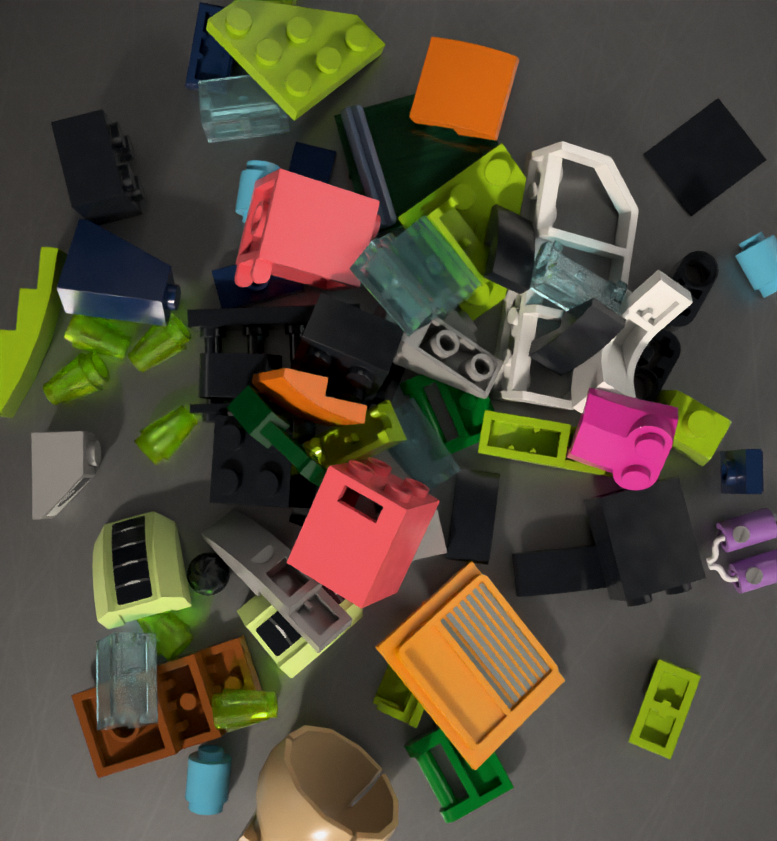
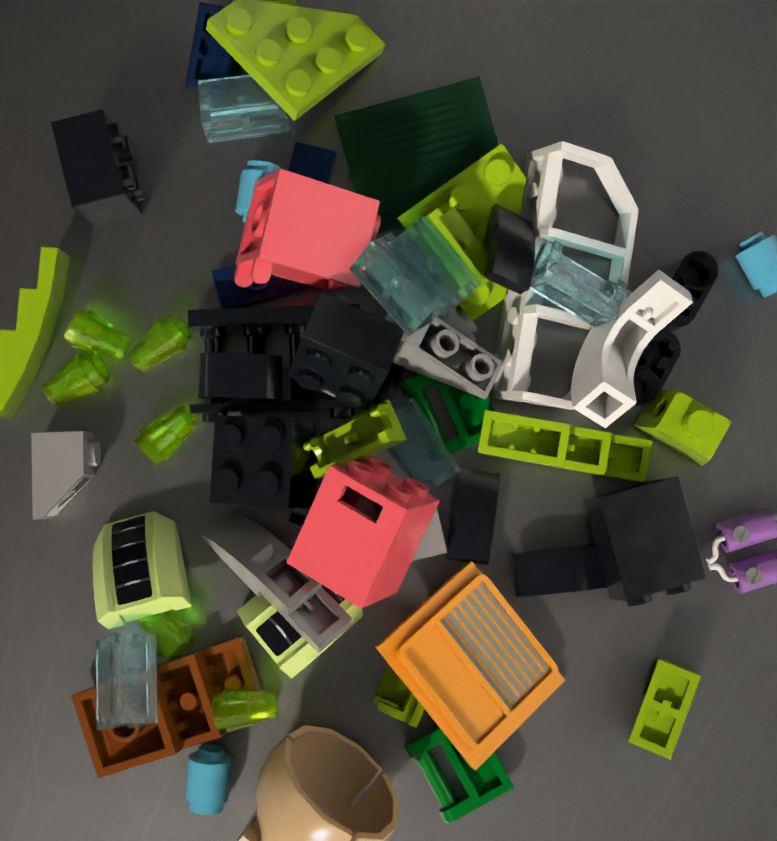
(115, 279): dark blue slope -> none
(208, 574): black plate -> none
(269, 428): dark green piece -> none
(305, 397): orange slope -> none
(368, 162): sand blue axle -> none
(464, 88): orange slope -> none
(580, 336): black slope -> none
(624, 437): dark pink slope -> none
(704, 157): black sticker -> none
(742, 471): dark blue plate -> none

